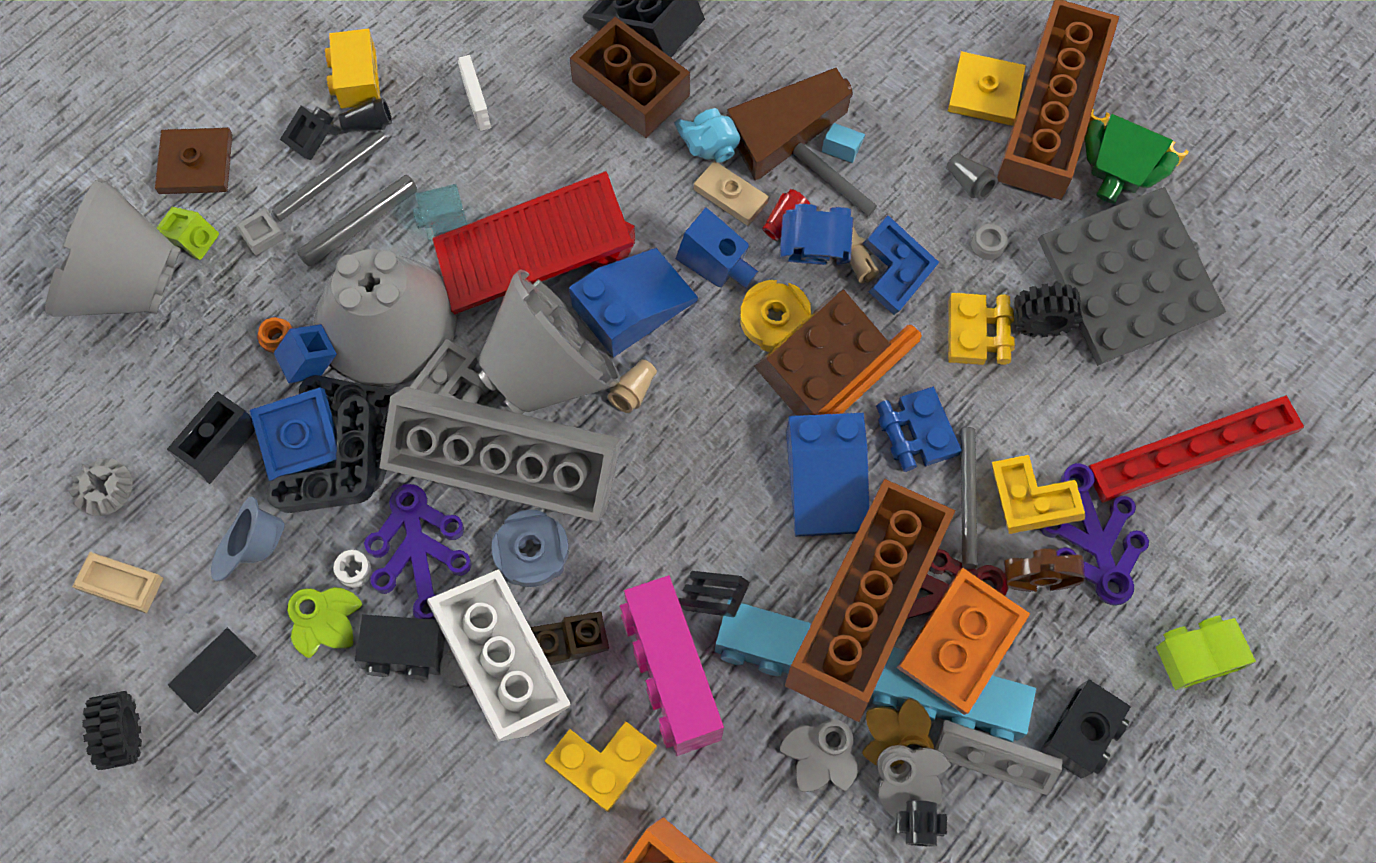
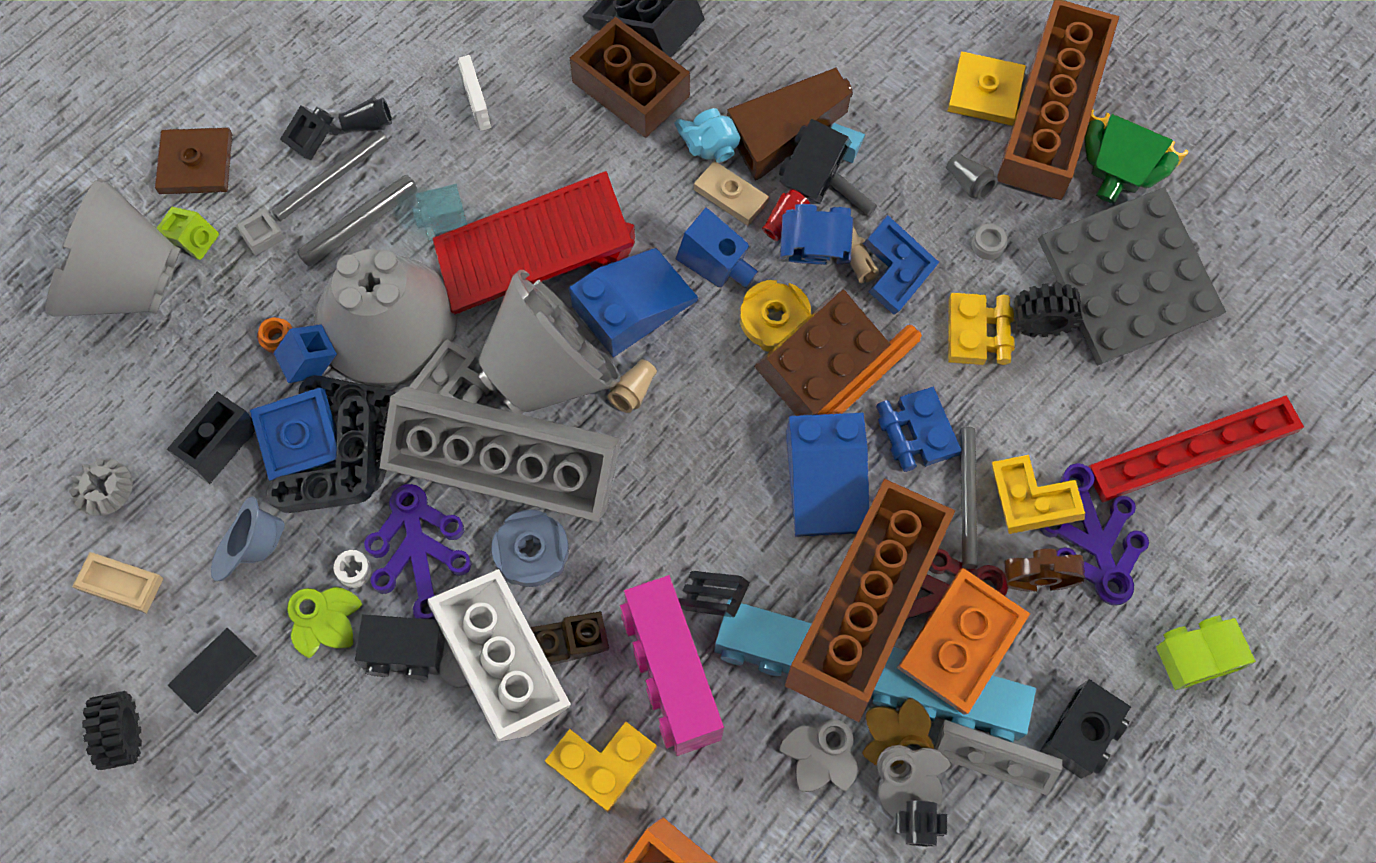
(353, 67): yellow brick -> none
(814, 160): none -> black brick

